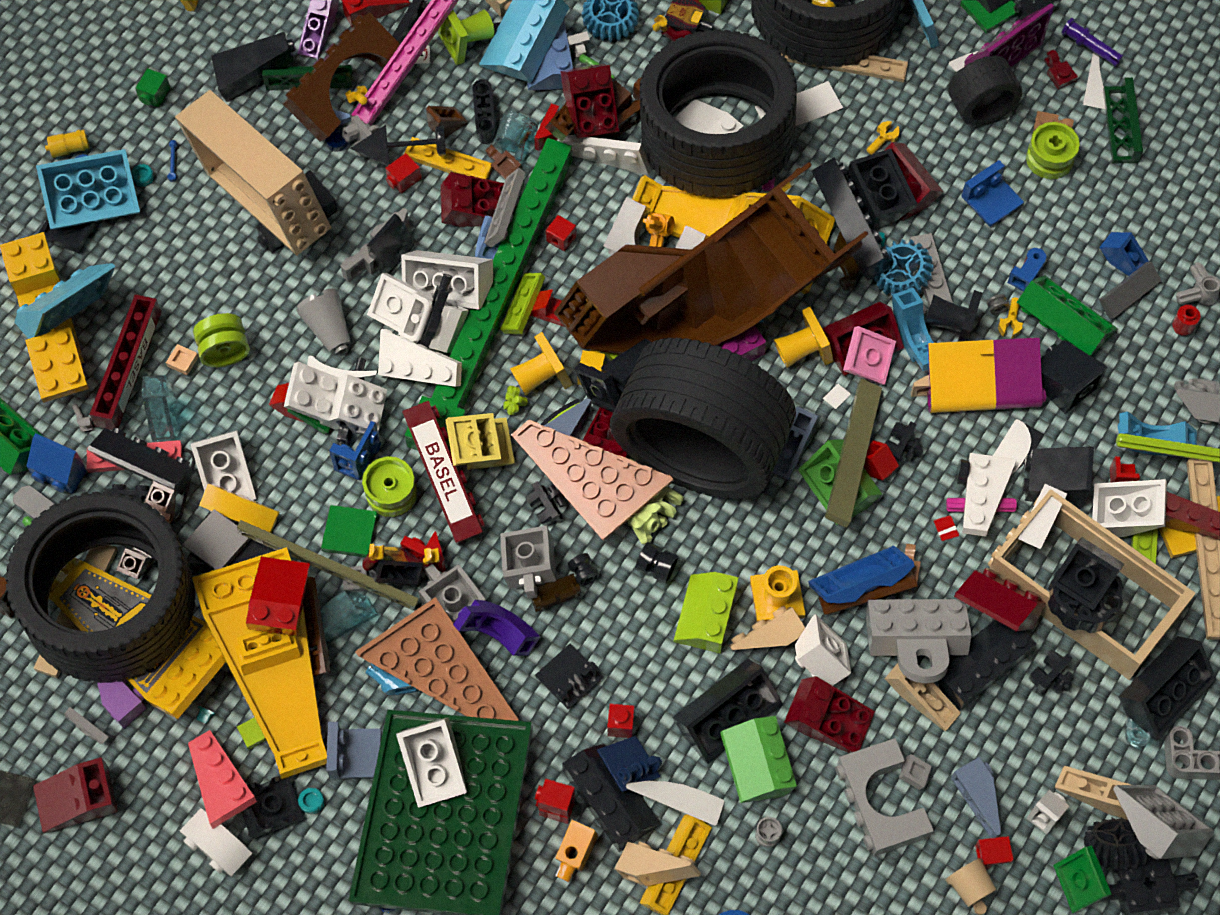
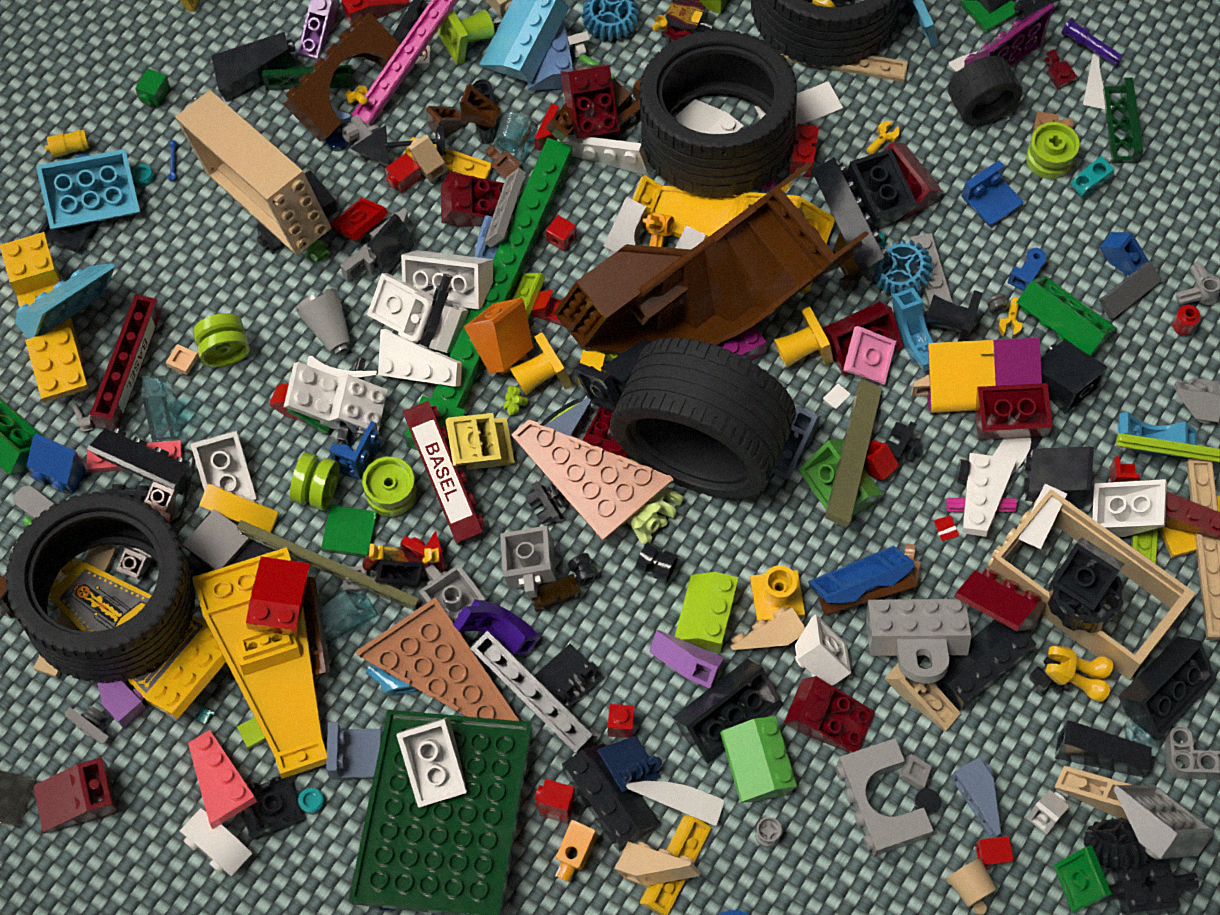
(93, 715): none -> dark grey bush
(314, 481): none -> lime wheel
(317, 251): none -> bright green piece
(359, 219): none -> red plate
(427, 158): none -> tan slope
(478, 108): none -> reddish brown slope
(501, 335): none -> orange slope
(532, 692): none -> brick
(687, 658): none -> medium lavender slope
(804, 147): none -> red piece
(928, 800): none -> black tile
(1013, 411): none -> dark red slope
(1092, 177): none -> teal leg
(1096, 669): none -> yellow piece
(1103, 750): none -> black slope

